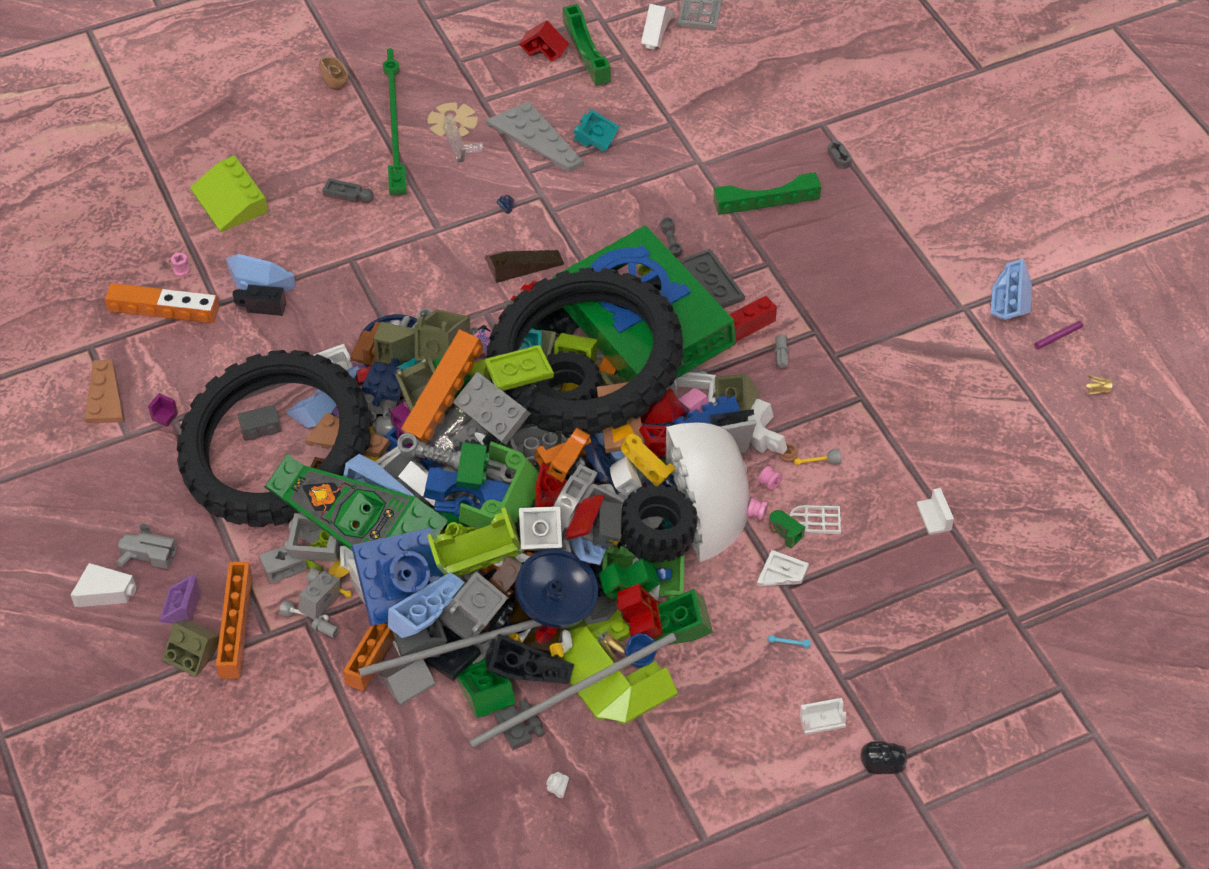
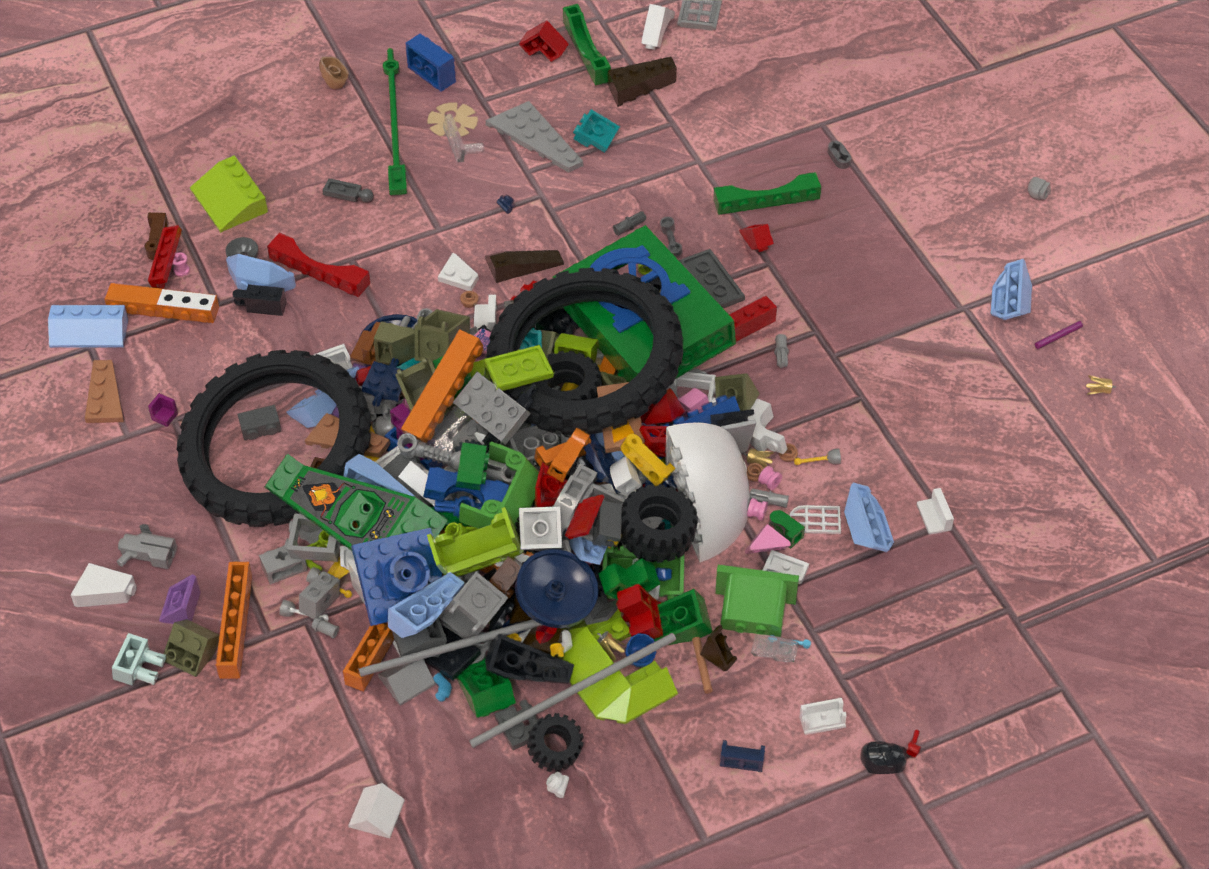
(87, 326): none -> light blue slope
(129, 661): none -> light aqua brick
(157, 222): none -> reddish brown leg
(164, 256): none -> red fence
(242, 246): none -> dark grey piece
(346, 278): none -> red arch
(377, 810): none -> white slope
(430, 62): none -> blue brick
(444, 687): none -> dark azure arm
(458, 274): none -> white wing
(469, 299): none -> nougat plate
(486, 313): none -> white panel
(559, 726): none -> black tyre
(629, 223): none -> dark grey axle
(640, 79): none -> dark brown wedge
(702, 665): none -> nougat bar
(717, 650): none -> dark brown slope
(742, 757): none -> dark blue hinge
(754, 468): none -> nougat plate
(754, 599): none -> bright green windscreen
(757, 236): none -> red slope
(759, 457): none -> pearl gold piece
(767, 540): none -> bright pink slope
(771, 498): none -> light grey axle
(776, 647): none -> clear slope
(867, 519): none -> light blue wedge
(913, 749): none -> red hand
(1039, 188): none -> light grey piece

